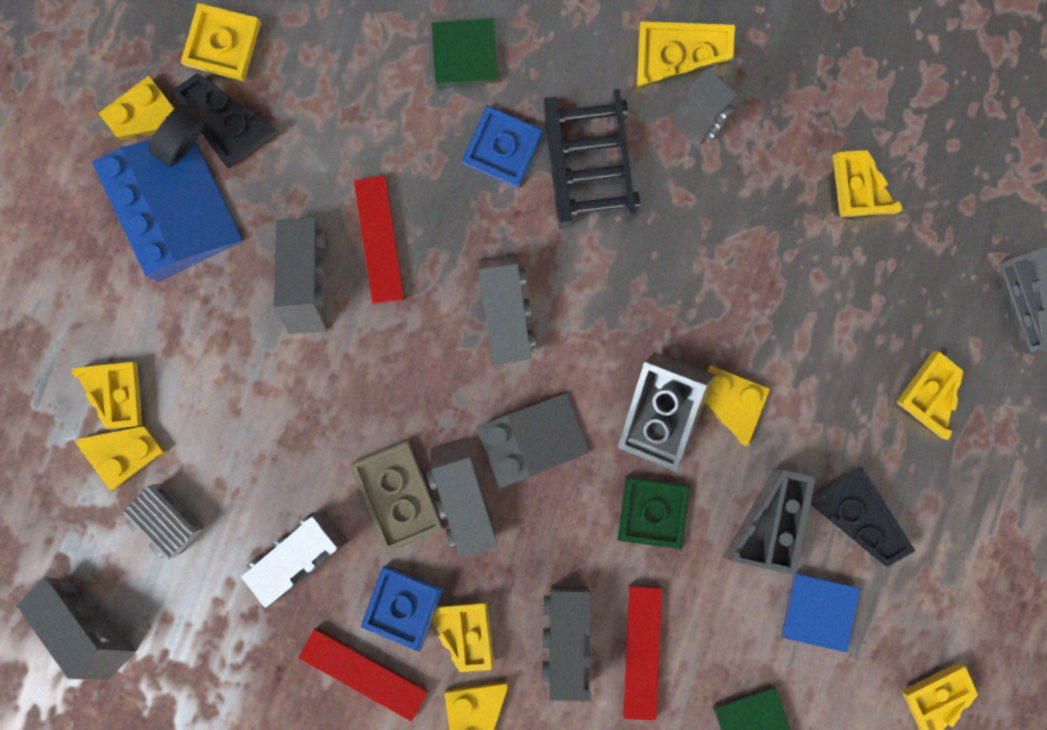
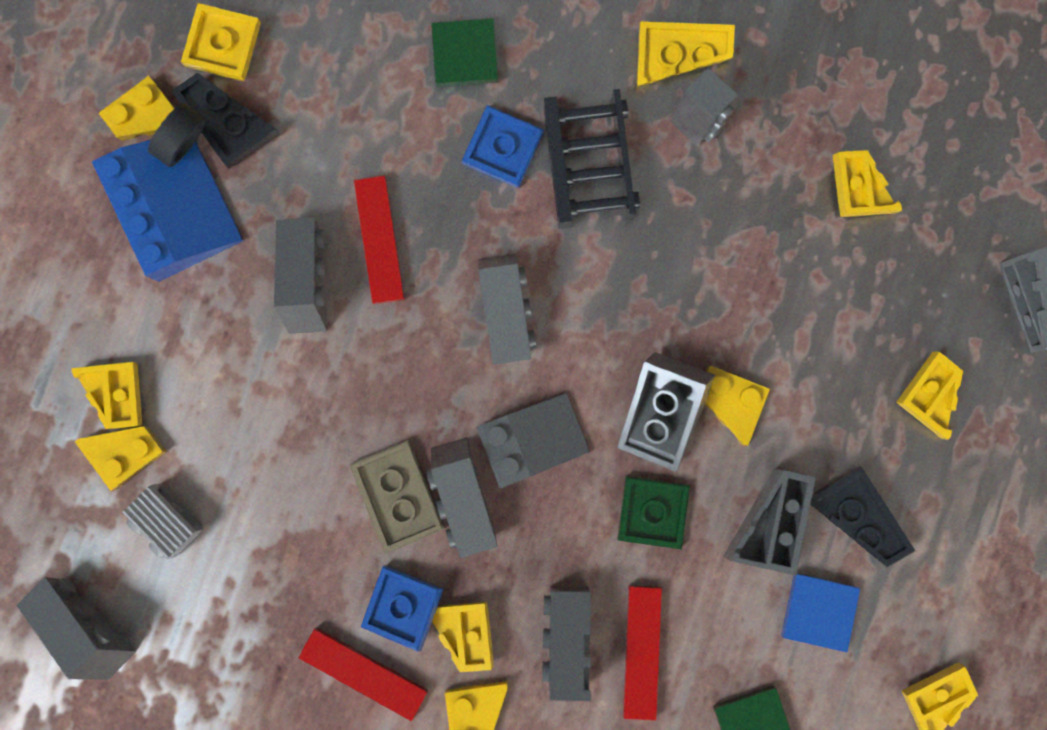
(293, 558): wedge -> none

